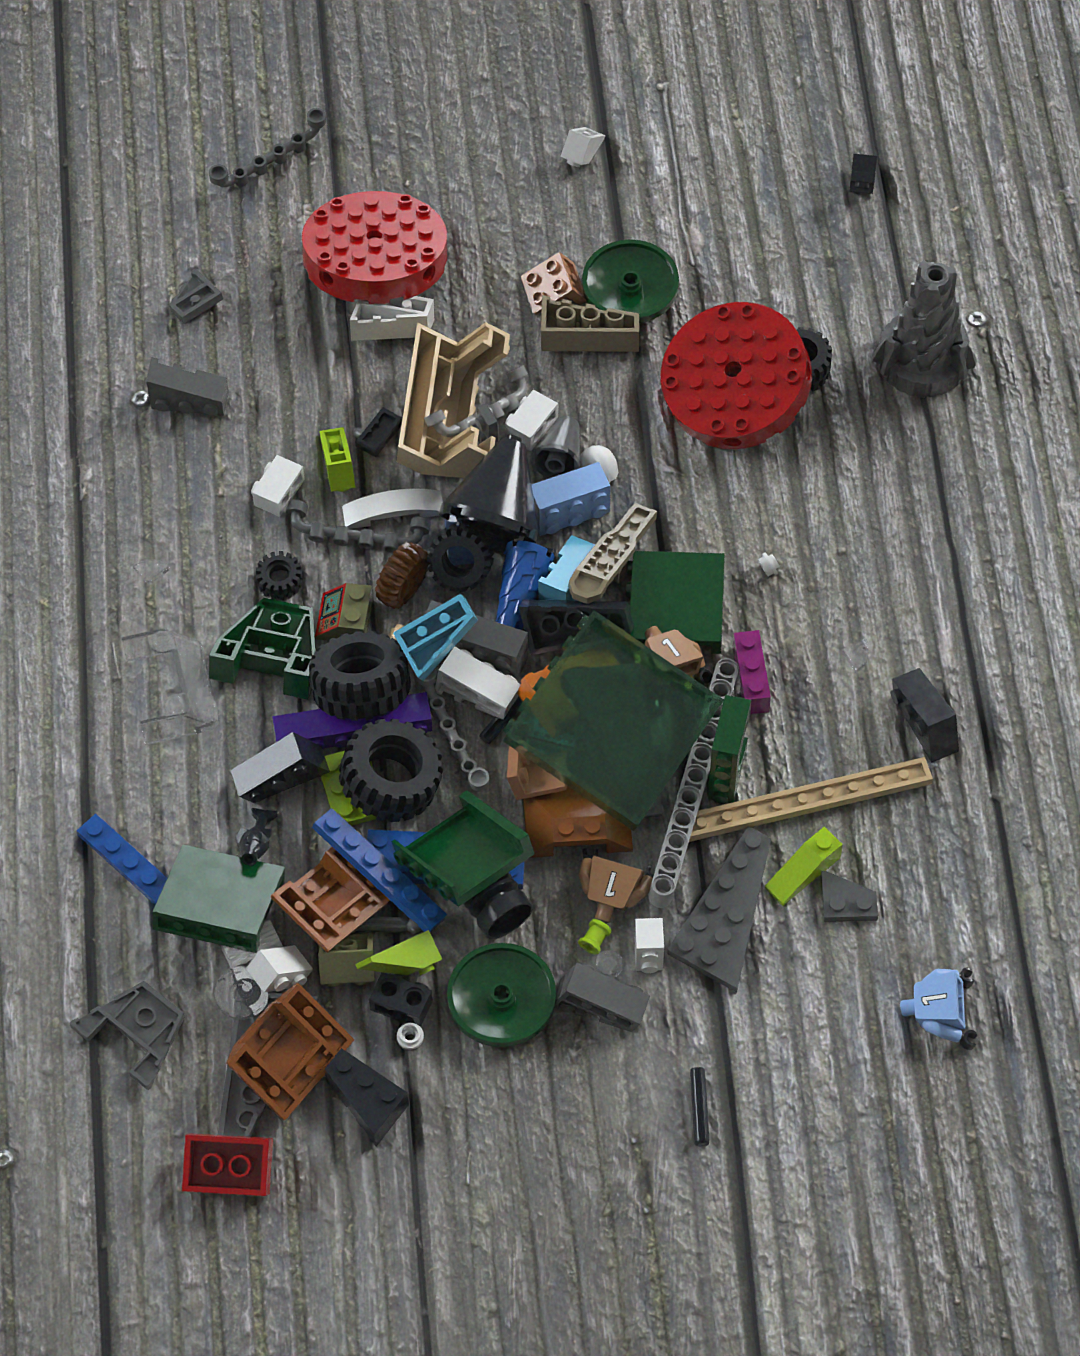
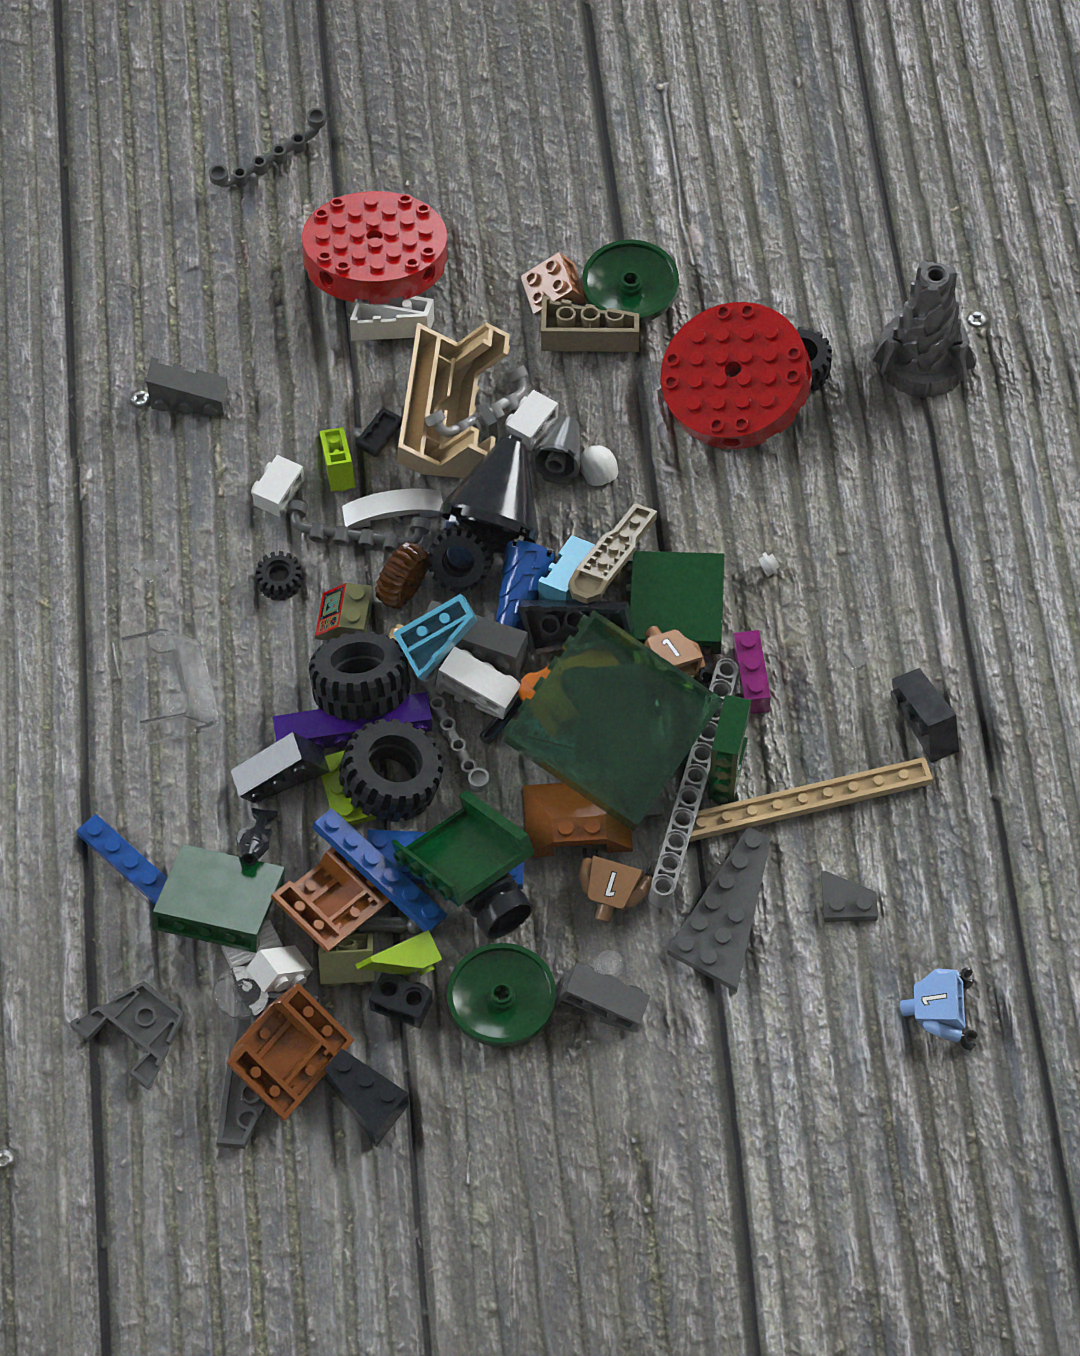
(194, 297): dark grey wing -> none
(227, 1164): red brick -> none
(271, 640): dark green wedge -> none
(406, 1029): white plate -> none
(528, 778): nougat bracket -> none
(571, 498): light blue brick -> none
(581, 146): white slope -> none
(594, 936): lime bush -> none
(649, 944): white brick -> none
(699, 1106): black axle -> none
(805, 866): lime slope -> none
(863, 173): black brick -> none

